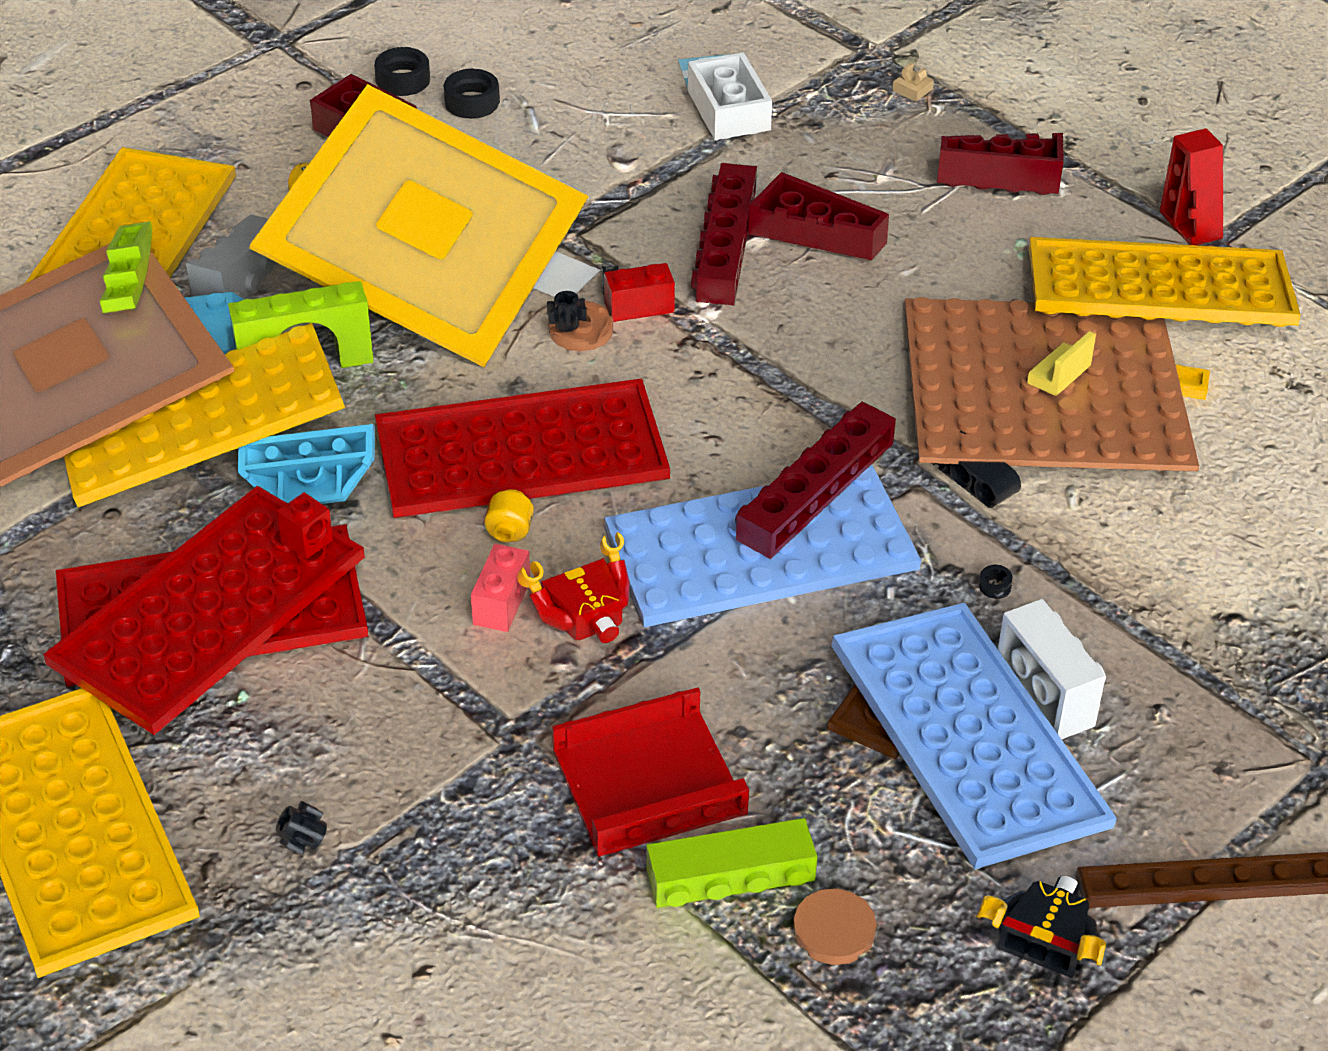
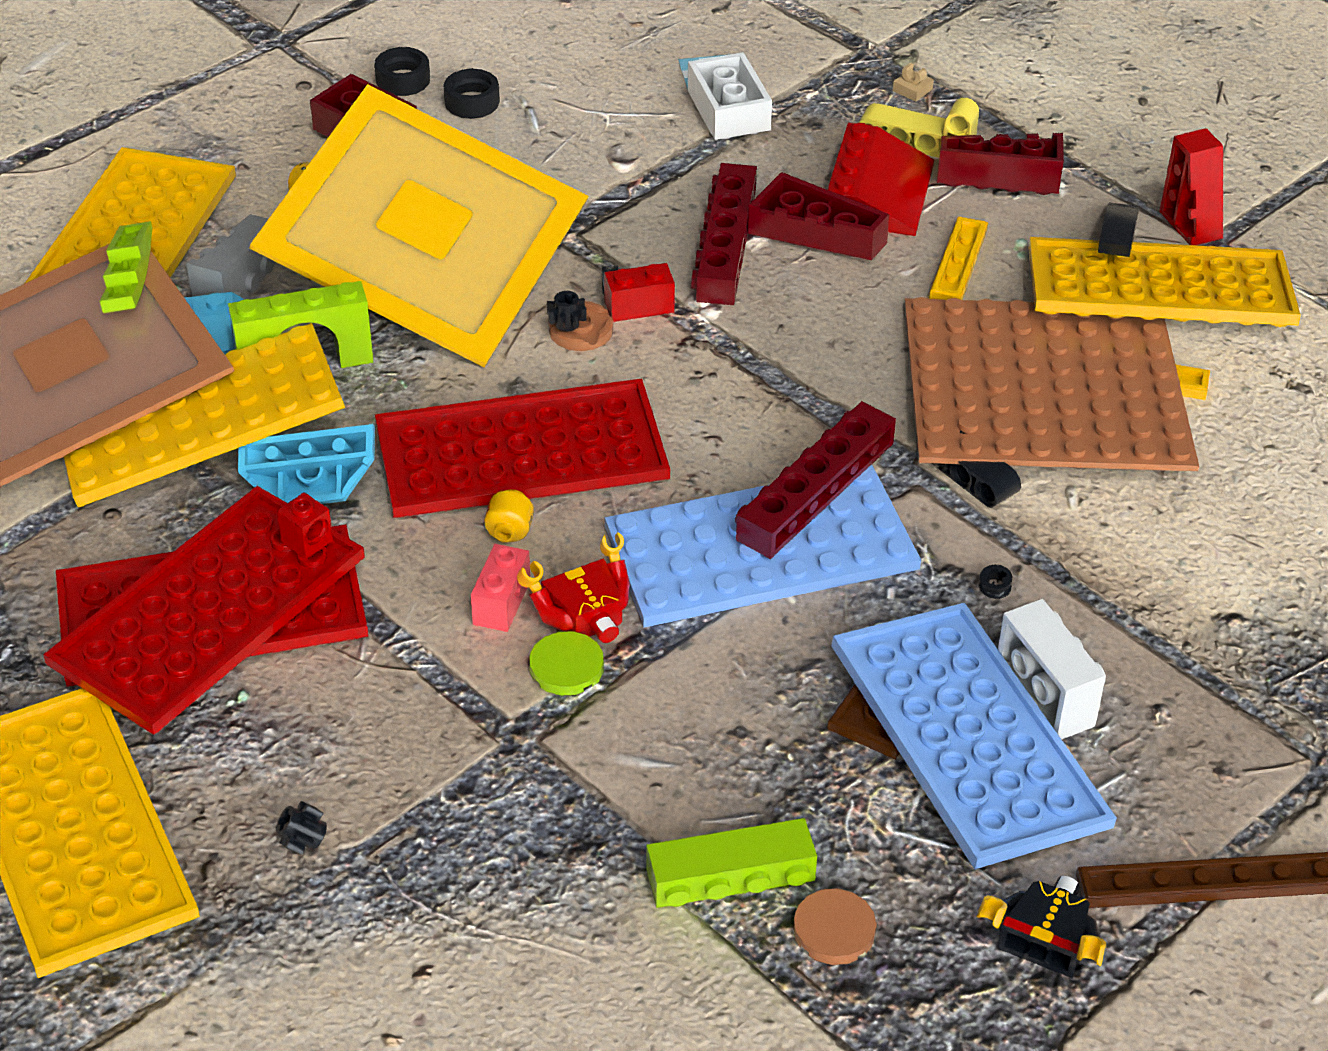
(564, 275): white sticker -> none
(566, 663): none -> lime tile
(646, 772): red panel -> none
(883, 175): none -> red slope
(921, 129): none -> light yellow beam
(959, 259): none -> yellow tile
(1063, 365): light yellow panel -> none
(1118, 229): none -> black slope

